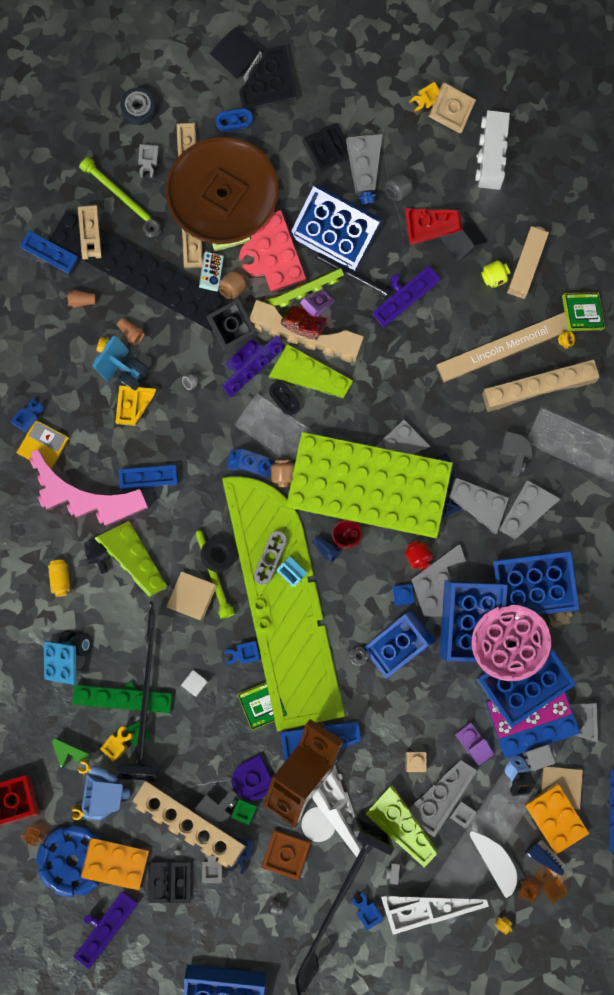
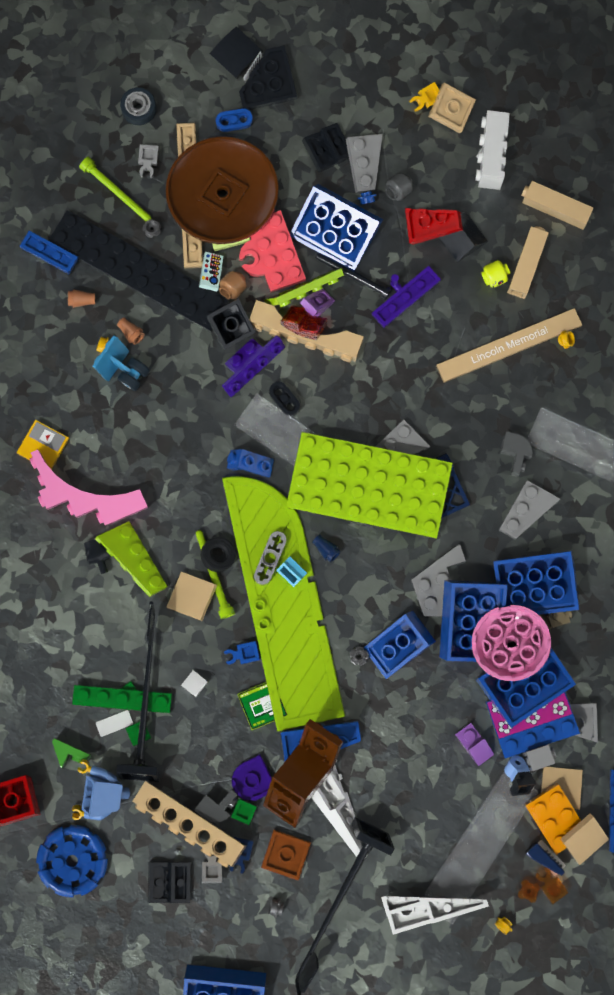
(26, 417): blue plate -> none
(31, 837): clear orange plate -> none
(59, 578): yellow head -> none
(61, 656): dark azure plate -> none
(89, 231): tan plate -> none
(104, 929): dark purple plate -> none
(114, 723): none -> white sticker
(114, 864): light orange plate -> none
(115, 745): yellow plate -> none
(132, 404): yellow wing -> none
(147, 477): blue plate -> none
(189, 381): light grey hinge -> none
(282, 472): medium nougat head -> none
(302, 370): lime wing -> none
(316, 825): white sticker -> none
(347, 534): dark red piece -> none
(368, 914): blue plate -> none
(392, 873): light grey plate -> none
(399, 823): lime wing -> none
(403, 595): blue plate -> none
(415, 762): tan brick -> none
(418, 555): red head -> none
(438, 803): light grey wing -> none
(463, 815): light grey plate -> none
(481, 503): light grey wing -> none
(500, 864): white sticker -> none
(526, 388): tan arch -> none
(557, 205): none -> tan brick
(583, 311): tile -> none
(584, 839): none -> tan tile

